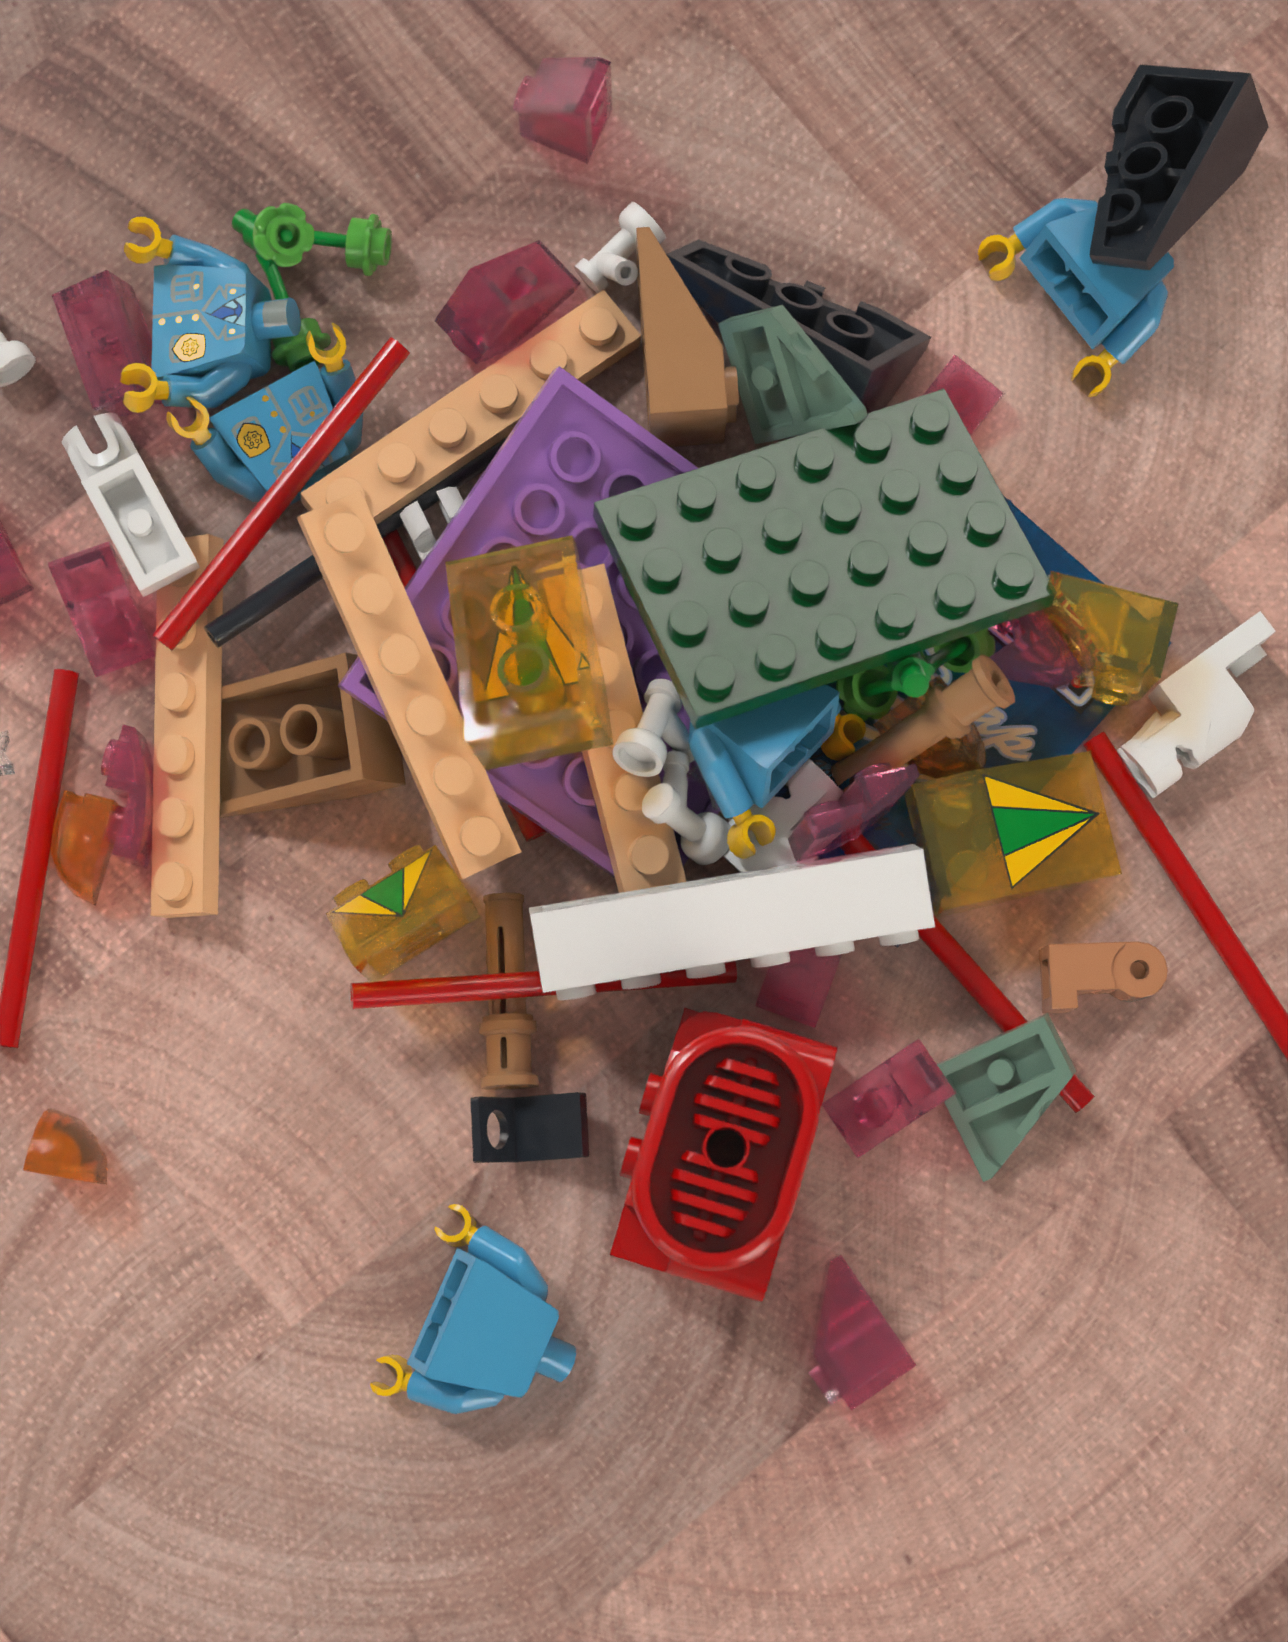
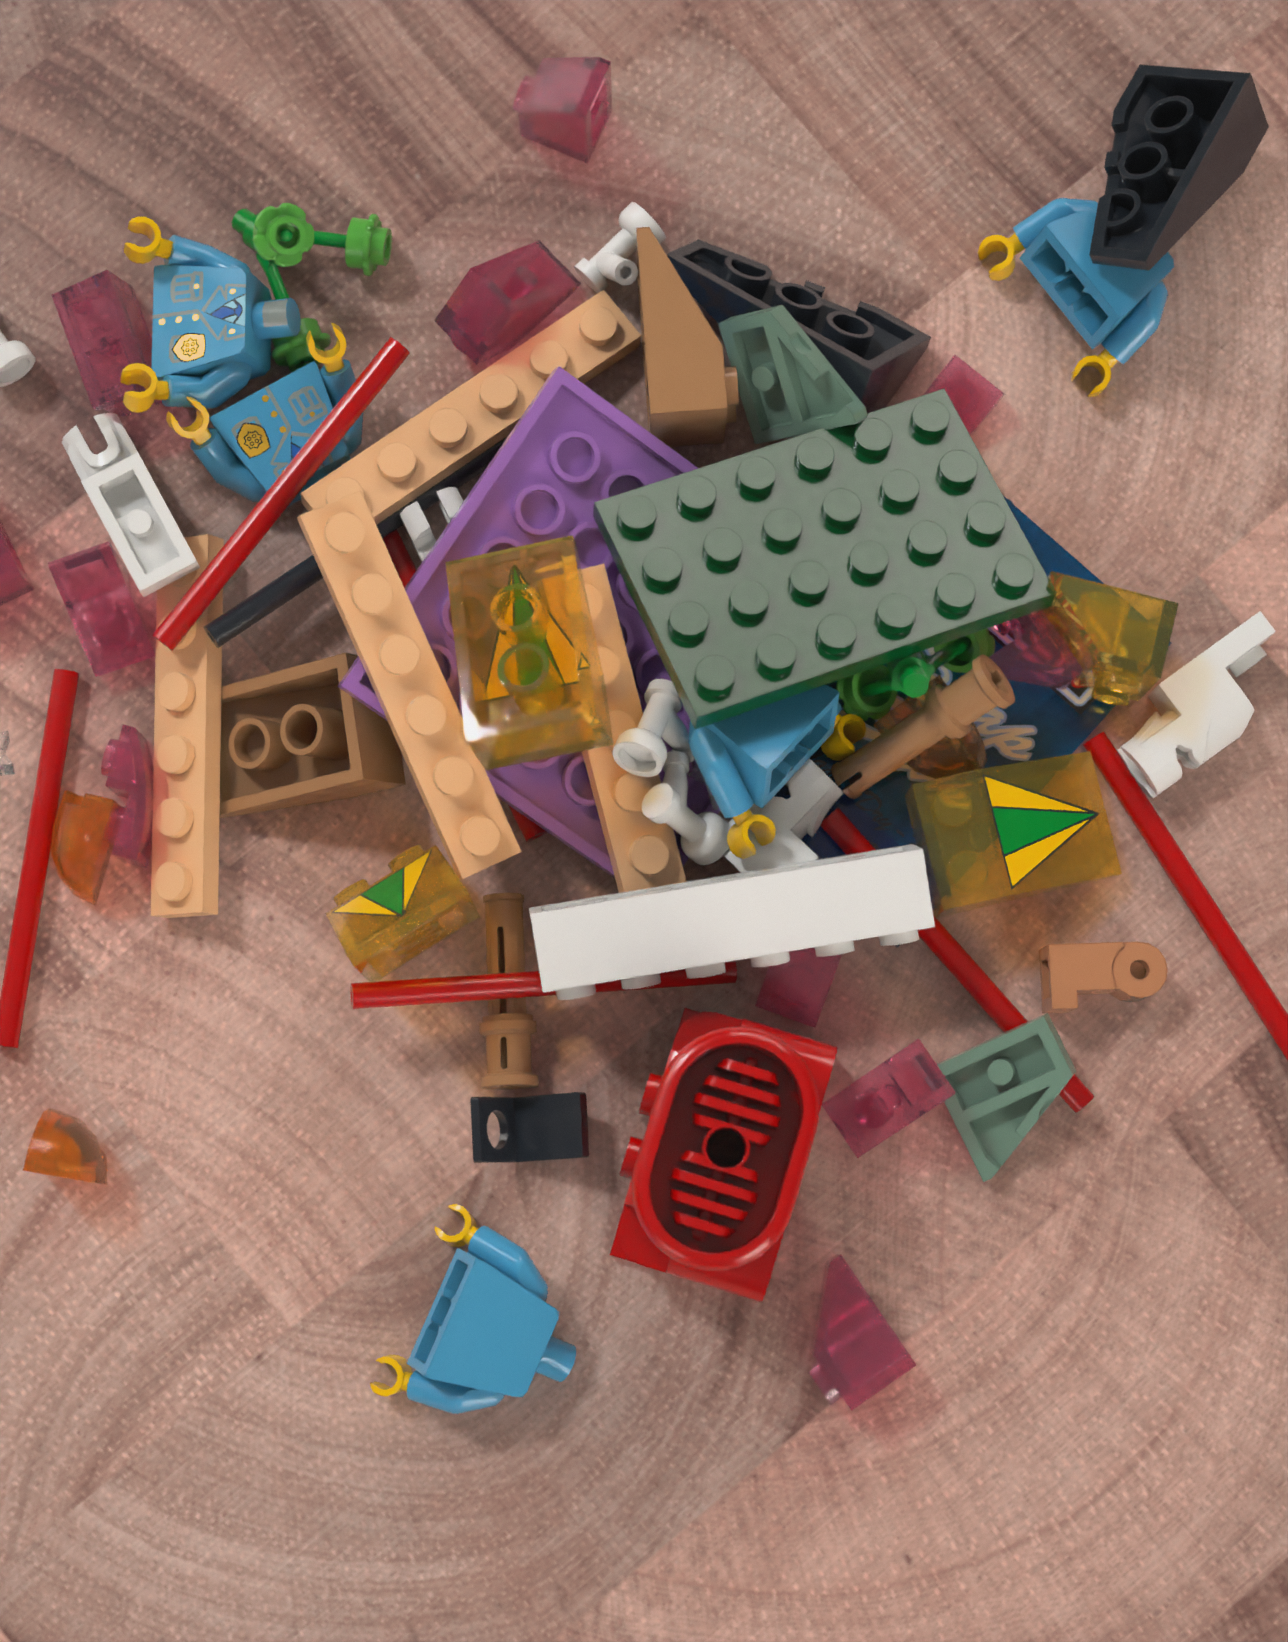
(859, 808): clear pink slope -> none

